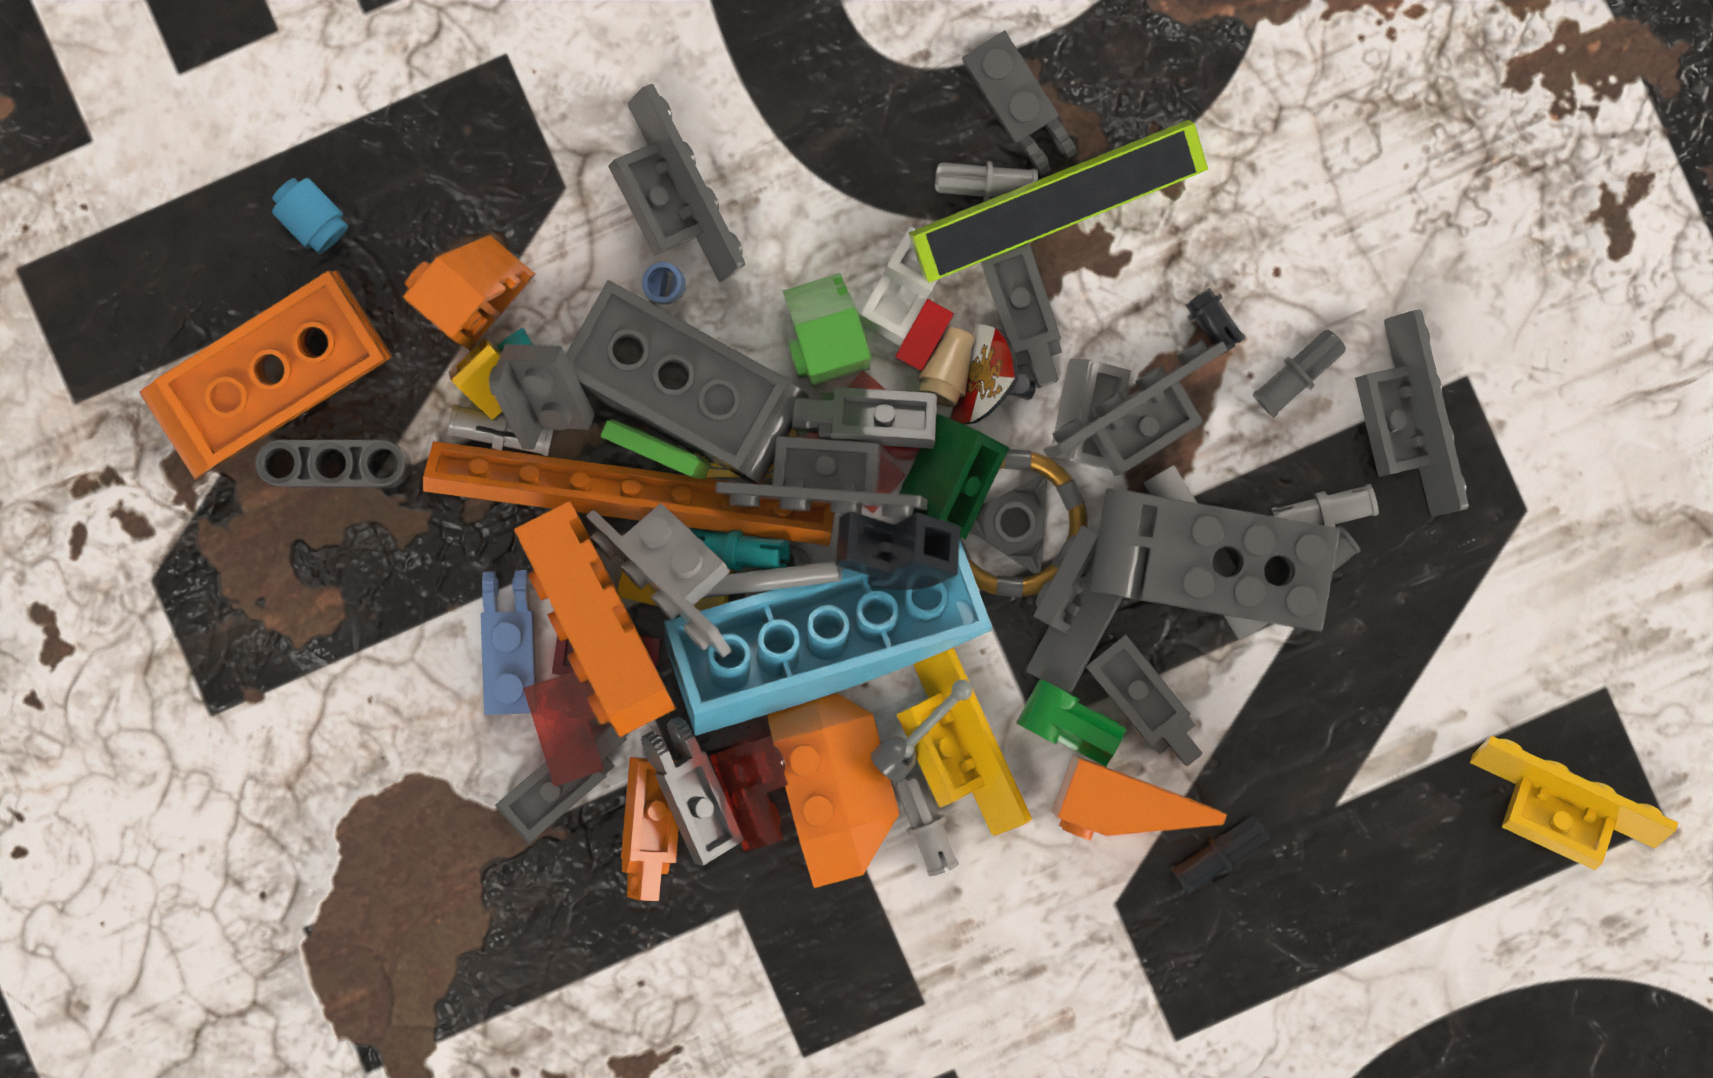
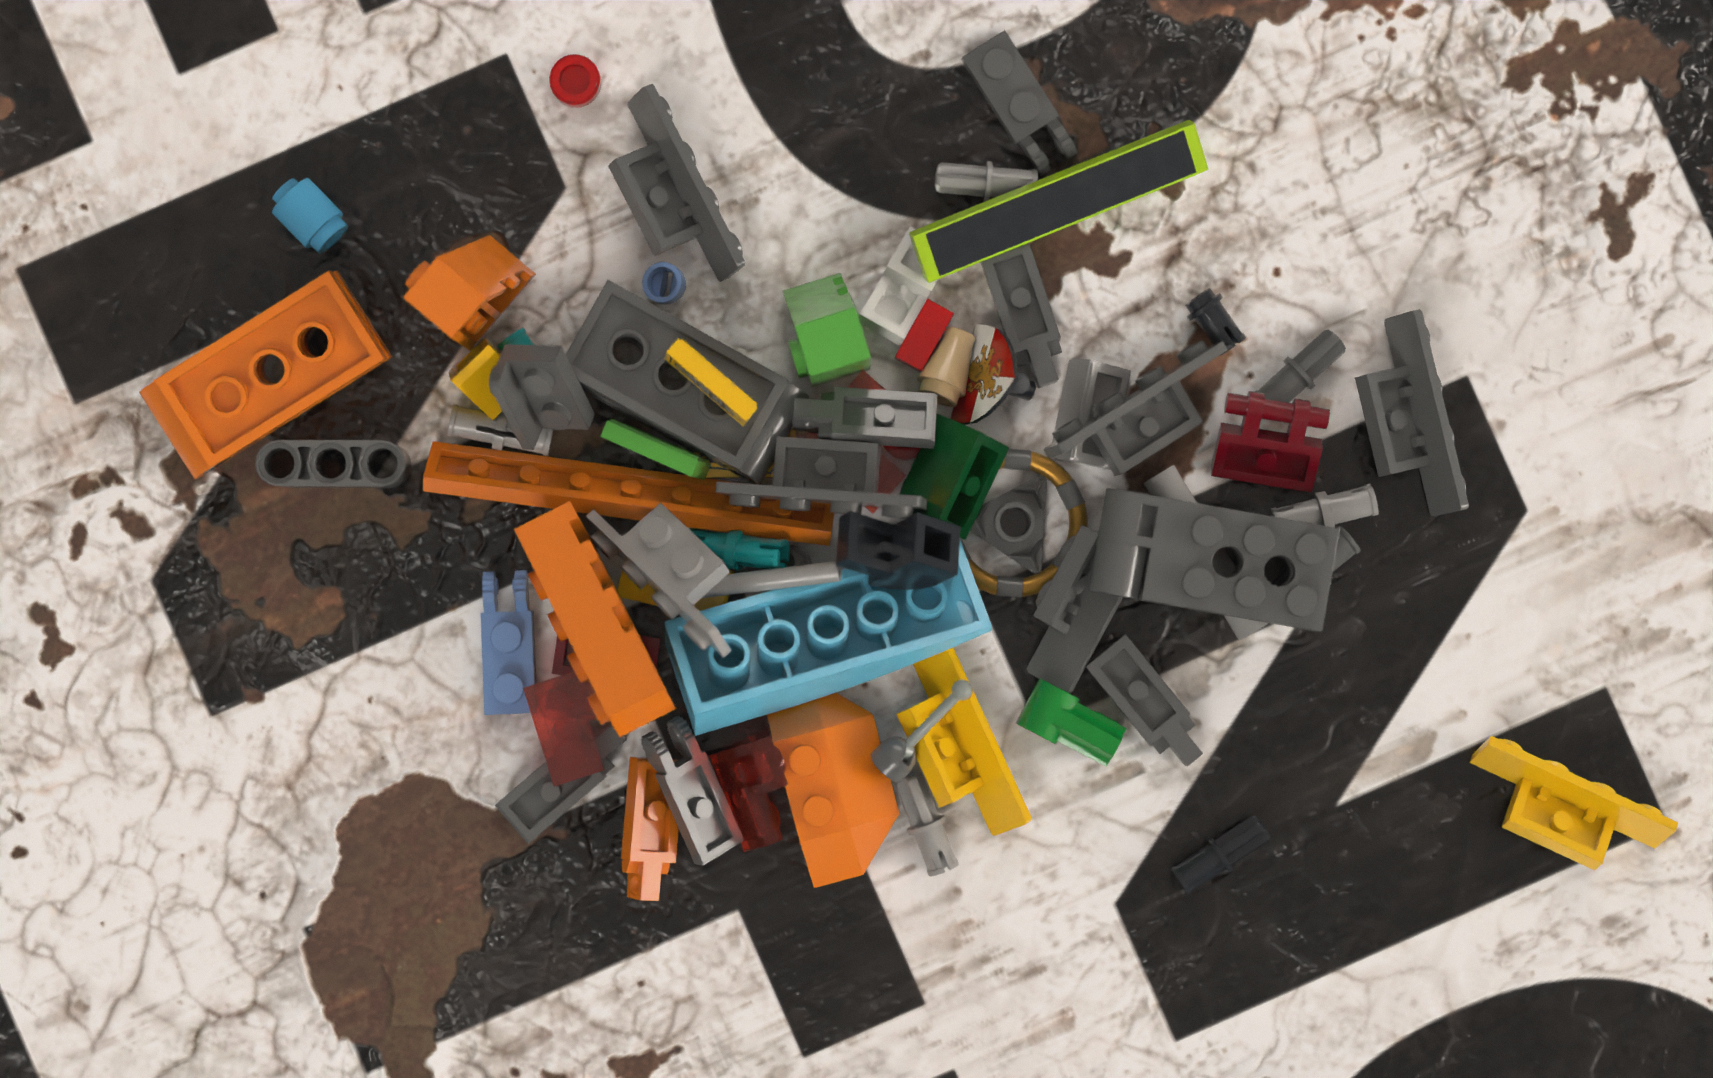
(575, 81): none -> red tile
(711, 381): none -> yellow tile
(1117, 804): orange slope -> none
(1266, 455): none -> dark red plate

